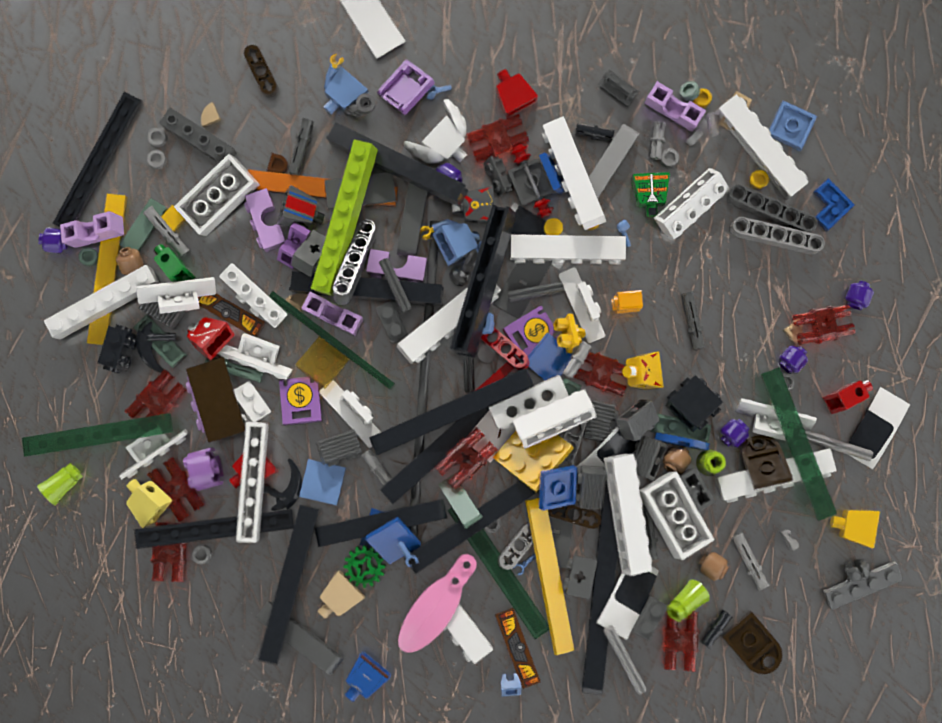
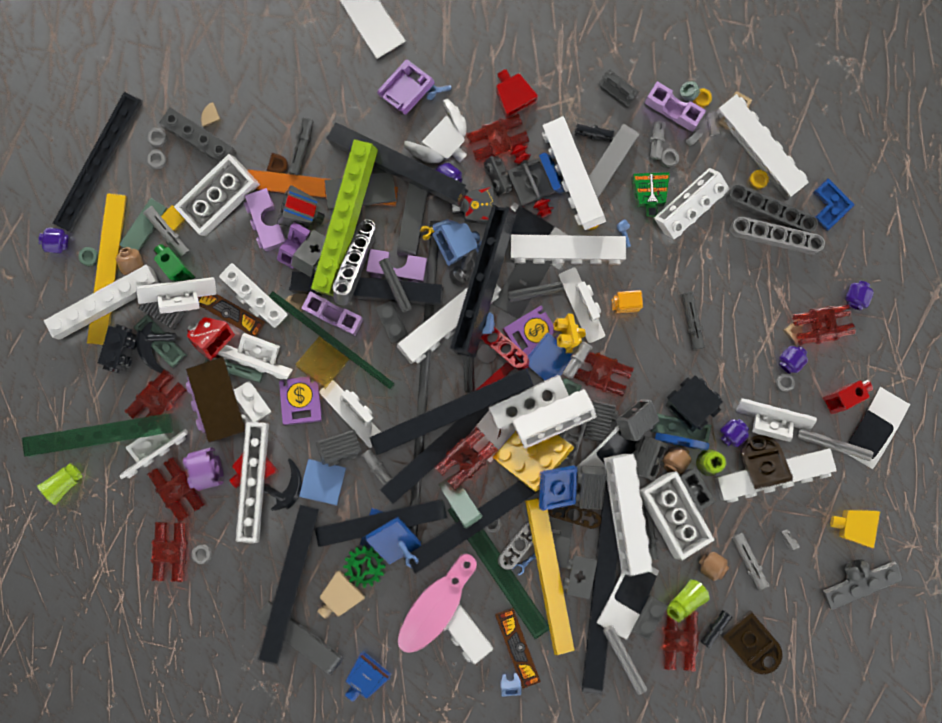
(104, 227): lavender arch -> none
(147, 502): light yellow torso -> none
(207, 530): black tile -> none
(250, 61): dark brown beam -> none
(346, 91): medium blue torso -> none
(553, 227): yellow tile -> none
(644, 371): yellow torso -> none
(792, 125): medium blue tile -> none
(798, 444): clear green tile -> none

